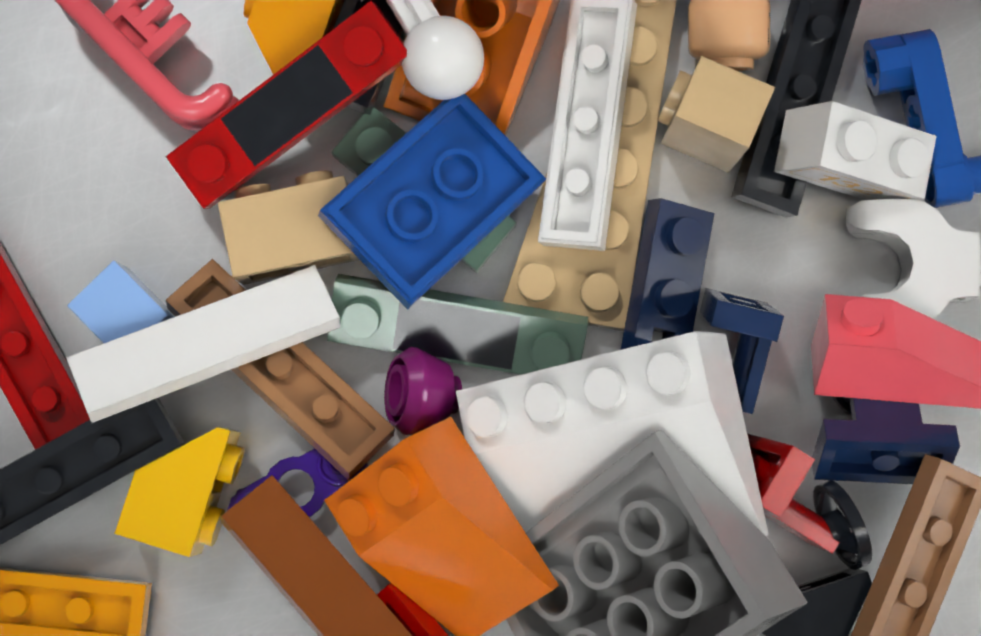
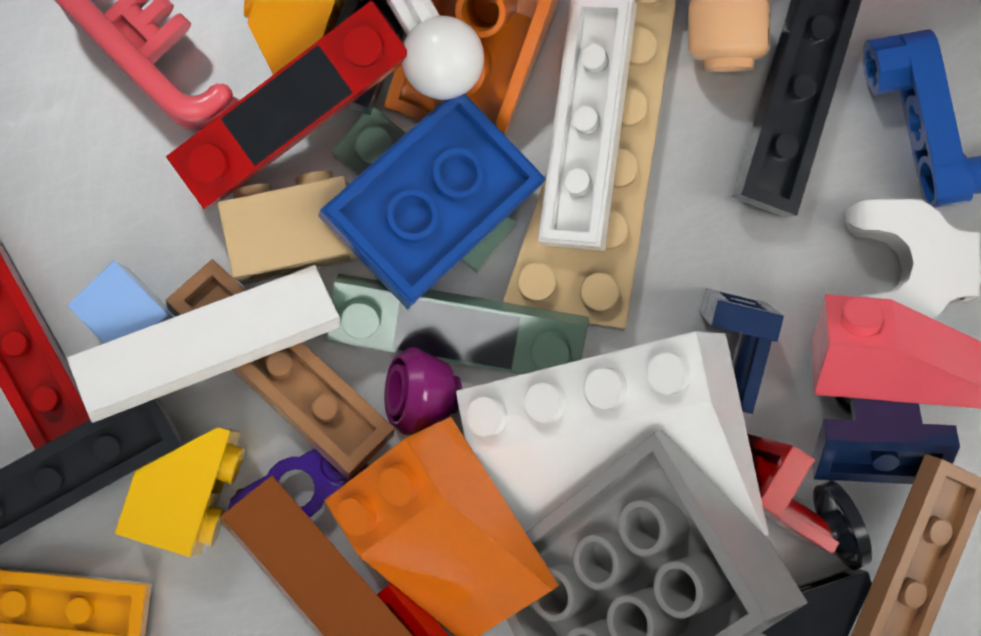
(667, 272): dark blue plate -> none
(714, 113): tan brick -> none
(854, 152): white brick -> none

